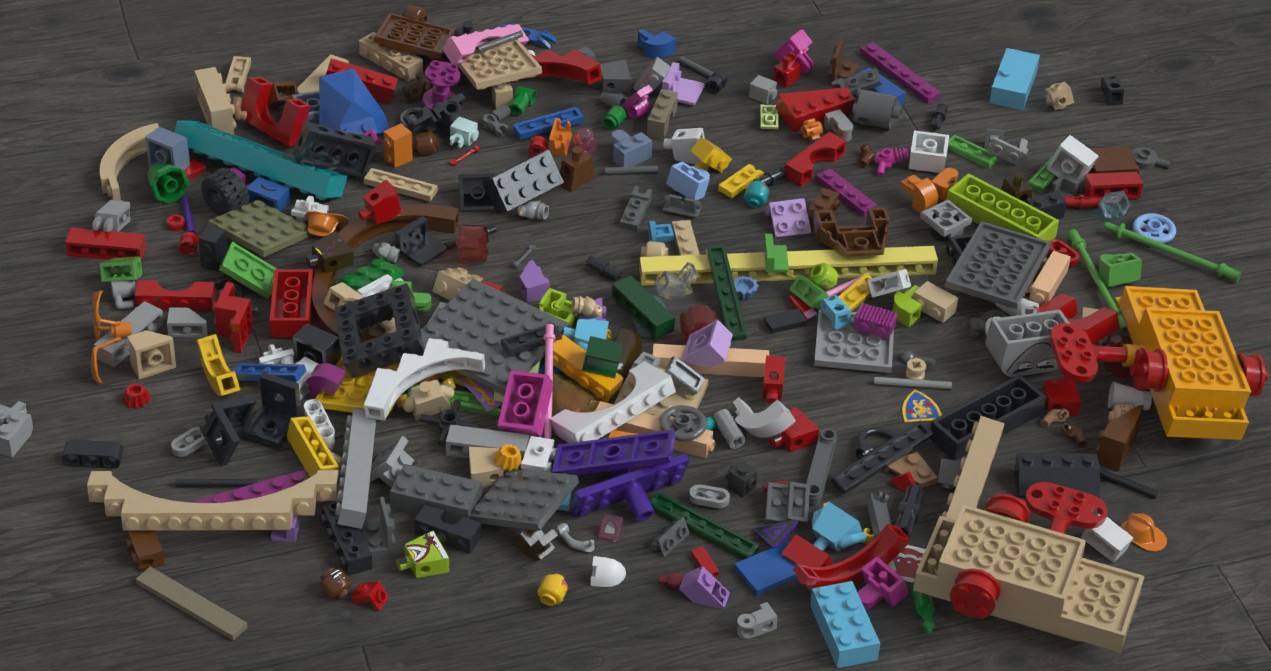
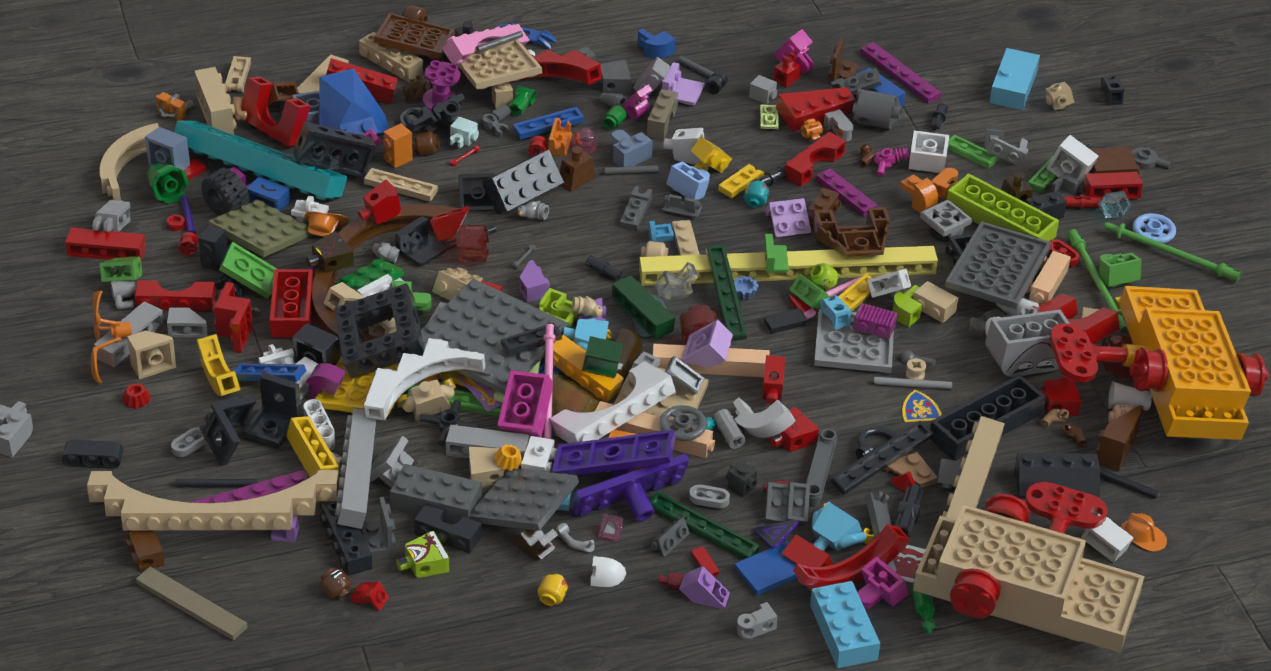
(169, 103): none -> orange piece
(447, 224): none -> red slope

